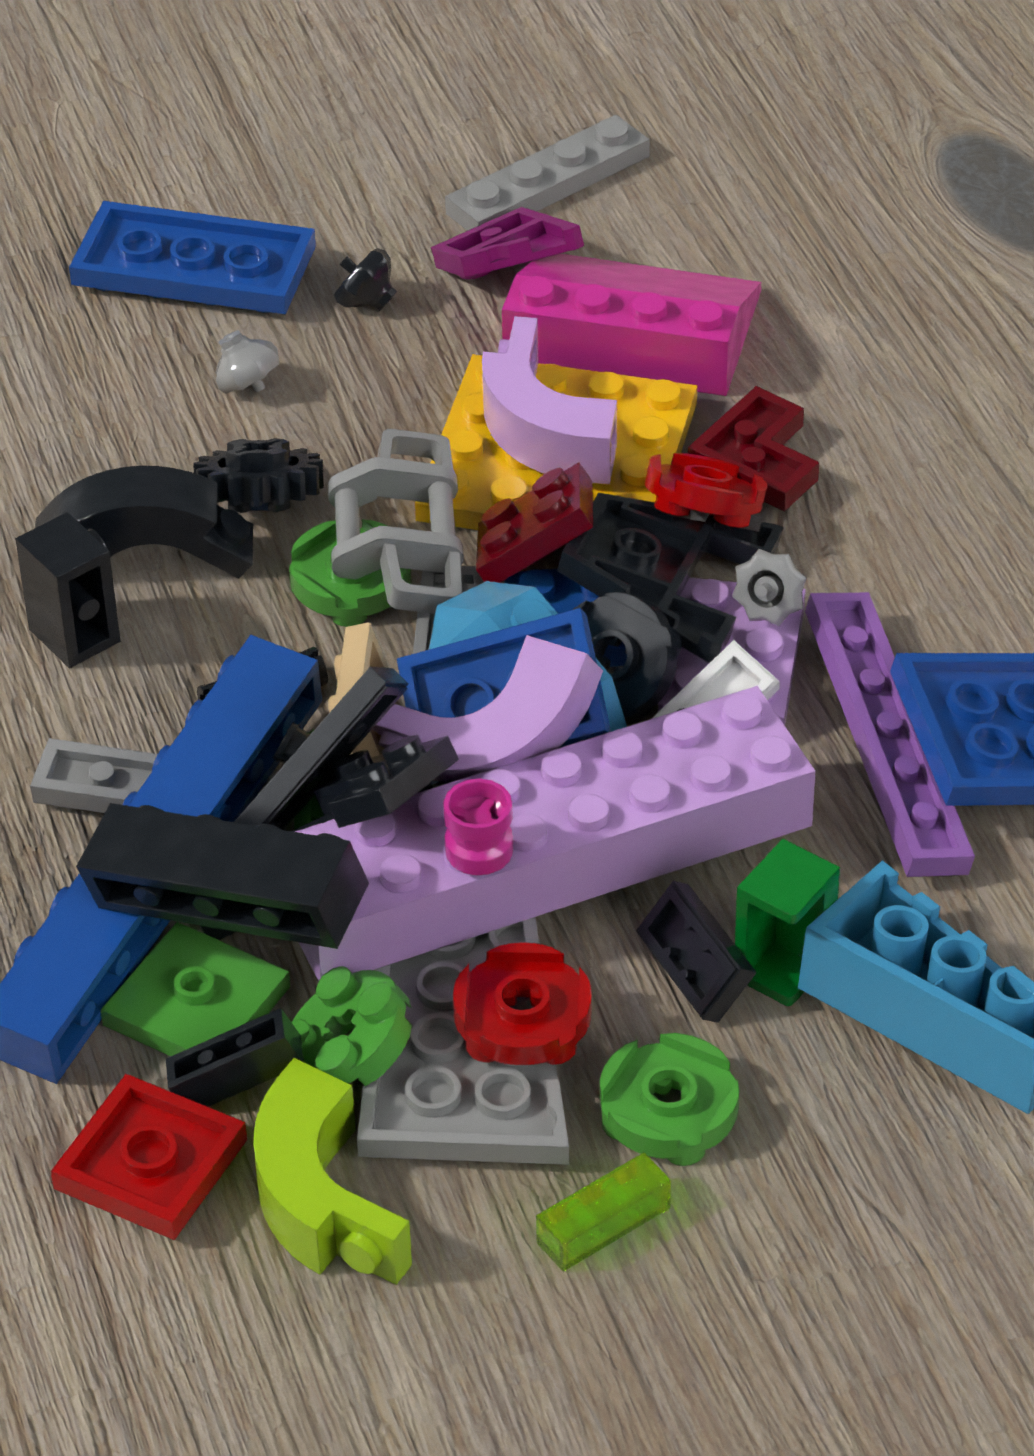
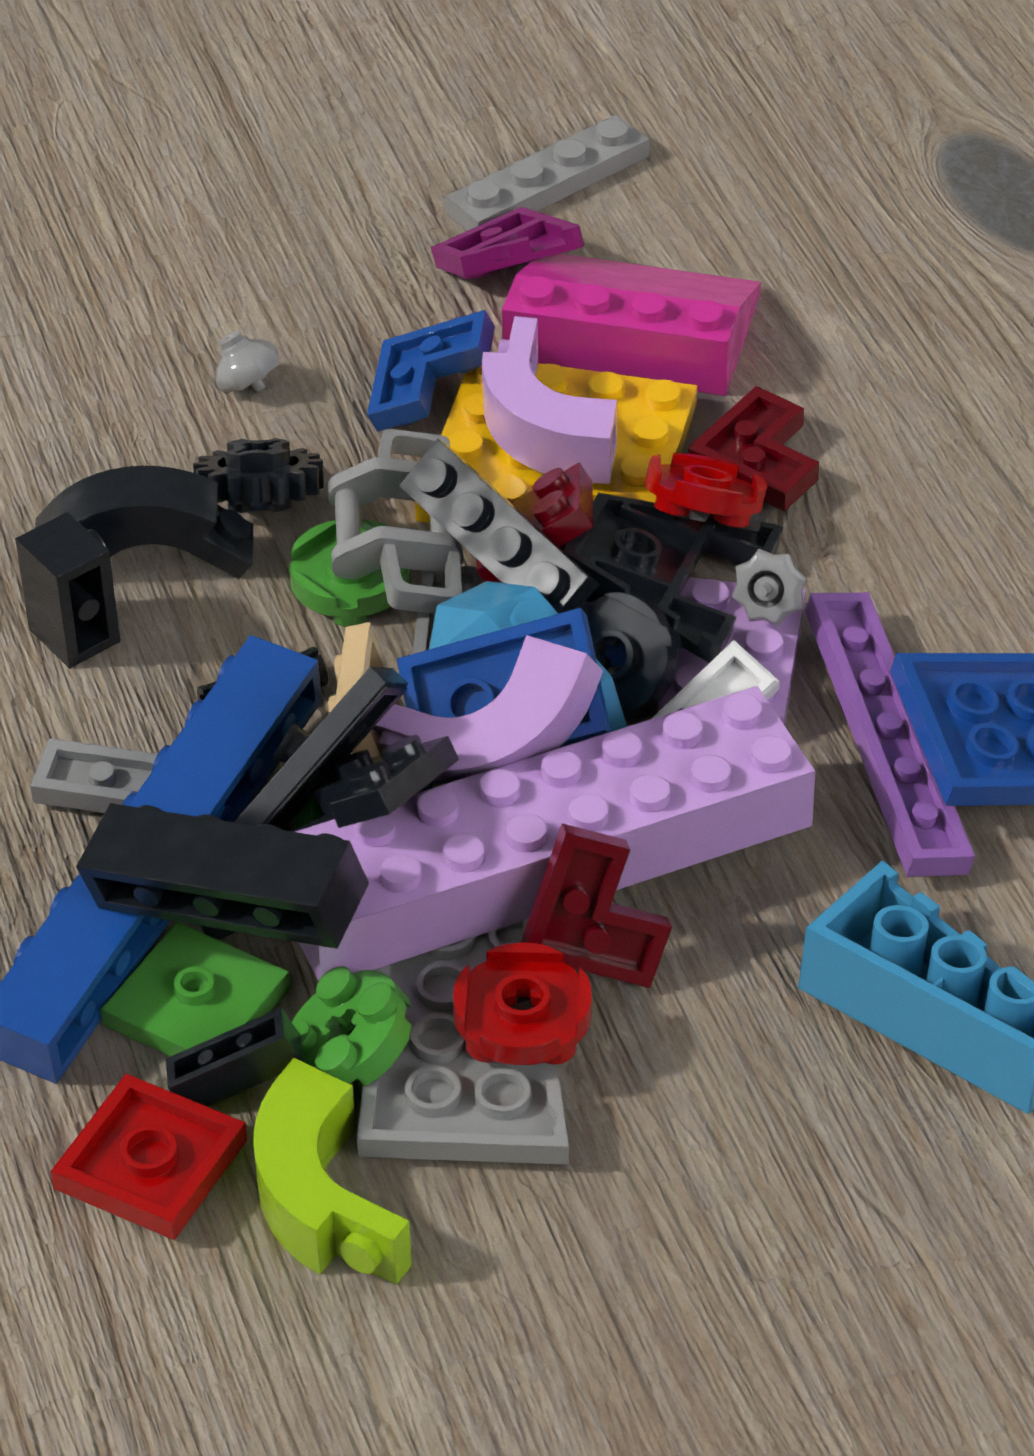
(193, 257): blue plate -> none
(367, 281): black piece -> none
(416, 359): none -> blue plate
(478, 826): dark pink wheel -> none
(495, 529): none -> plate
(578, 914): none -> dark red plate
(603, 1211): clear neon green piece -> none
(669, 1129): bright green plate -> none
(696, 951): black plate -> none
(773, 914): green panel -> none

